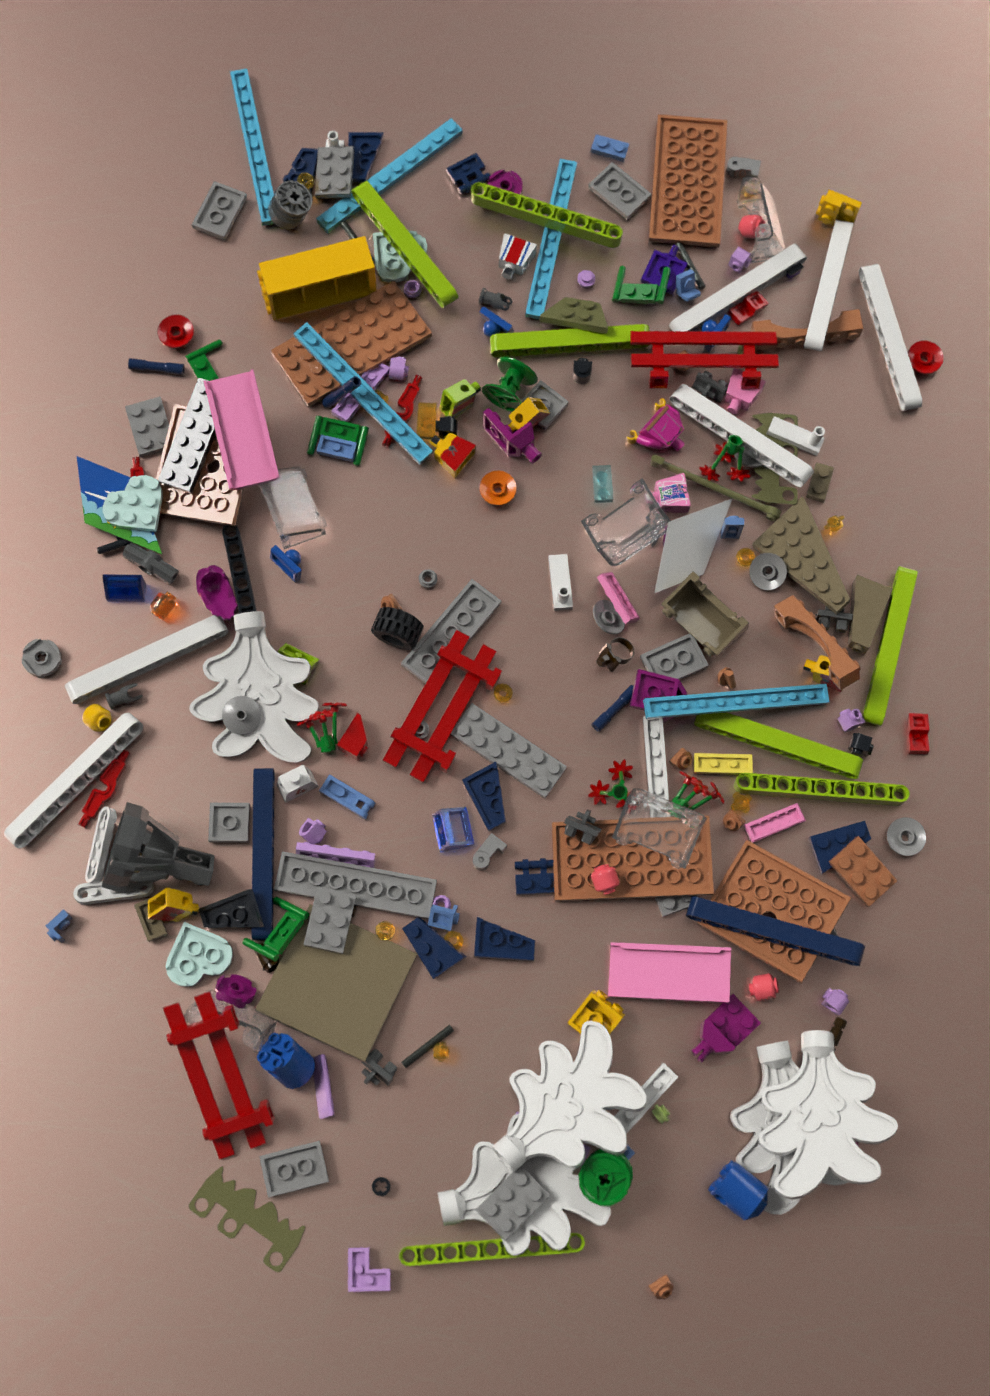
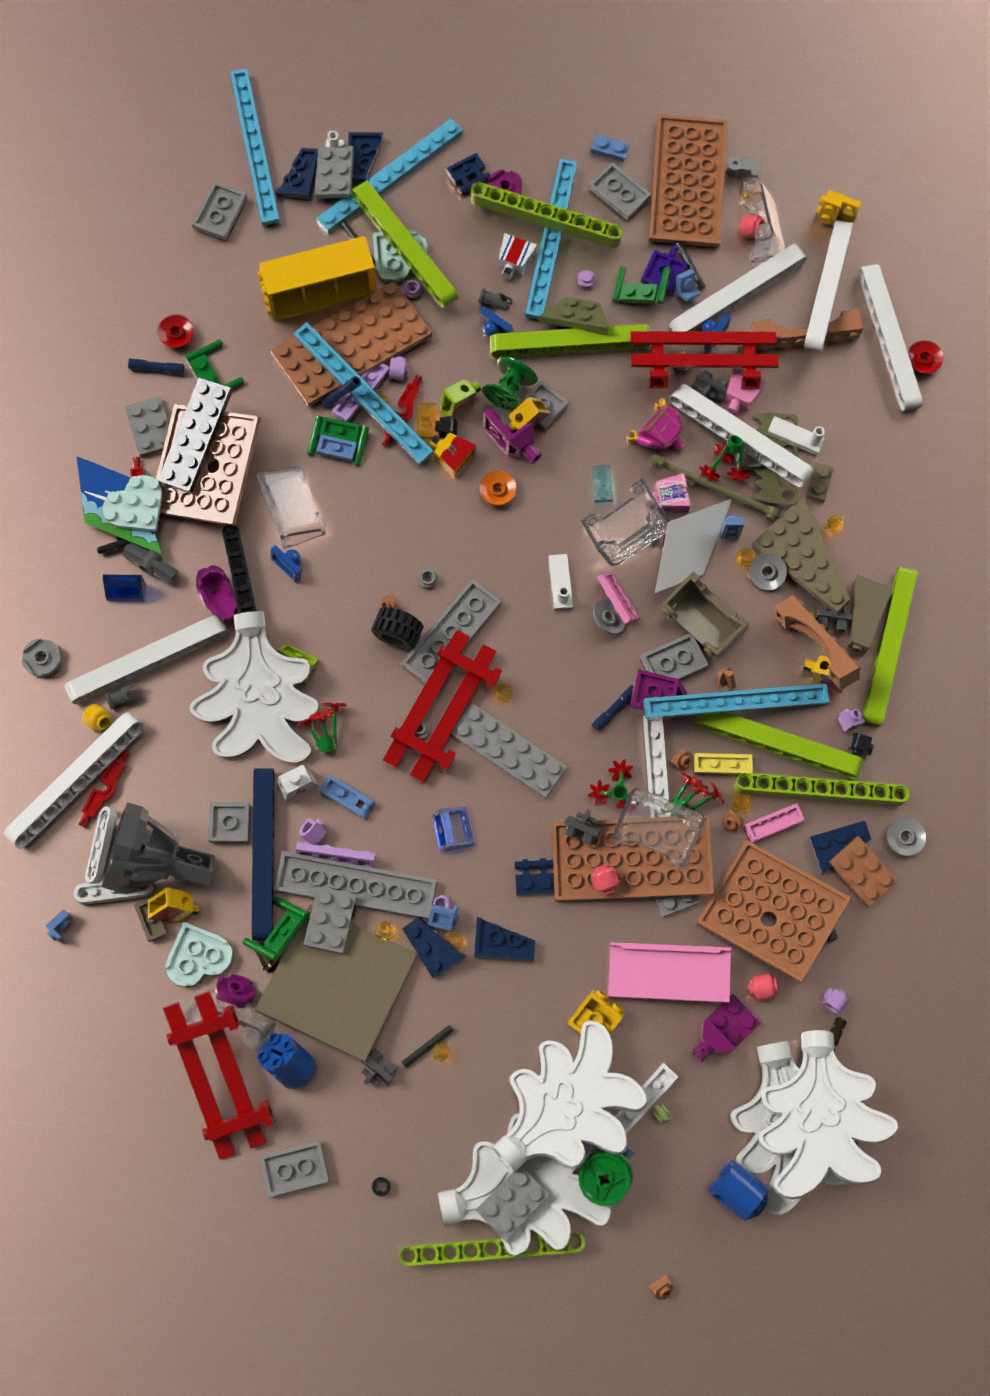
(164, 605): clear orange head -> none
(233, 911): black wing -> none
(241, 430): bright pink ladder -> none
(241, 1209): olive piece -> none
(251, 719): light grey dish -> none
(290, 204): dark grey wheel -> none
(304, 177): clear yellow plate -> none
(323, 1087): lavender slope -> none
(354, 739): red slope -> none
(361, 1276): lavender plate -> none
(487, 795): dark blue wing -> none
(488, 849): light grey leg -> none
(582, 370): black plate -> none
(607, 658): dark brown piece -> none
(740, 259): lavender plate -> none
(748, 308): red slope -> none
(775, 931): dark blue beam -> none
(794, 271): black piece -> none
(918, 733): red slope -> none

